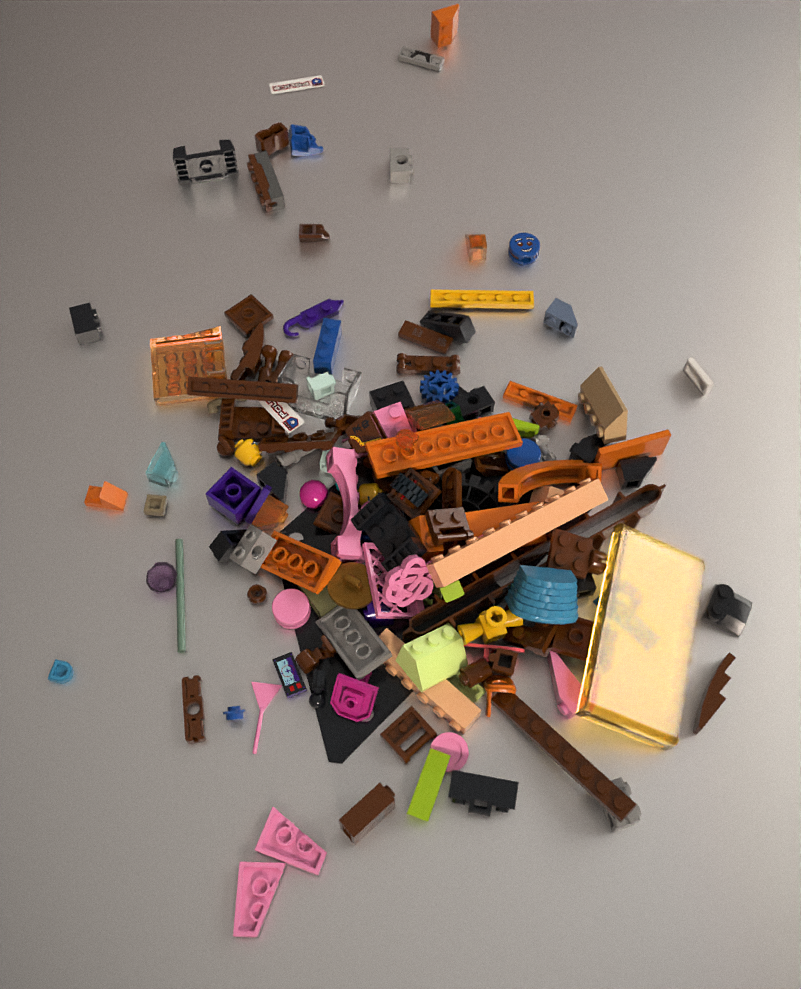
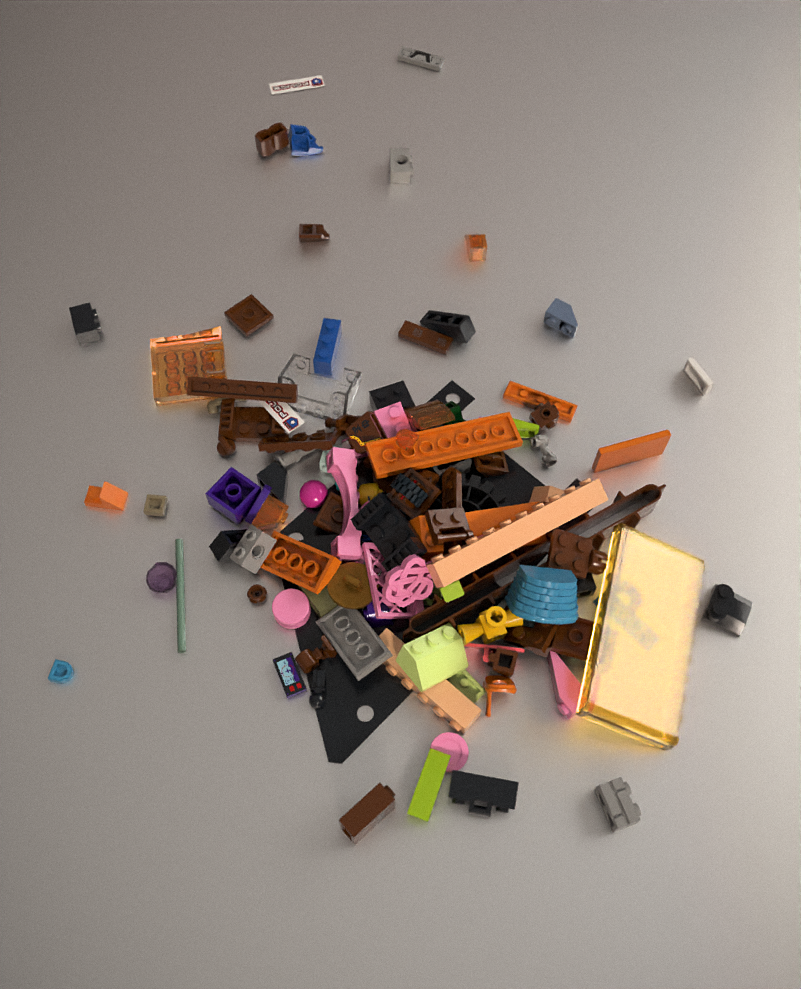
(162, 468): clear light blue slope -> none
(193, 723): reddish brown piece -> none
(205, 165): black plate -> none
(234, 713): blue plate -> none
(248, 452): yellow head -> none
(253, 358): reddish brown slope -> none
(254, 895): bright pink wing -> none
(264, 694): bright pink piece -> none
(266, 181): piece -> none
(270, 354): reddish brown piece -> none
(289, 844): bright pink wing -> none
(314, 315): dark purple plate -> none
(321, 385): light aqua brick -> none
(353, 697): dark pink piece -> none
(403, 729): reddish brown plate -> none
(427, 364): reddish brown plate -> none
(439, 387): blue gear -> none
(444, 25): orange slope -> none
(475, 673): reddish brown brick -> none
(481, 299): yellow plate -> none
(482, 403): black brick -> none
(524, 248): blue head -> none
(524, 455): blue head -> none
(544, 473): orange arch -> none
(564, 755): reddish brown plate -> none
(587, 449): black slope -> none
(604, 407): tan slope -> none
(633, 472): black slope -> none
(711, 697): reddish brown slope -> none

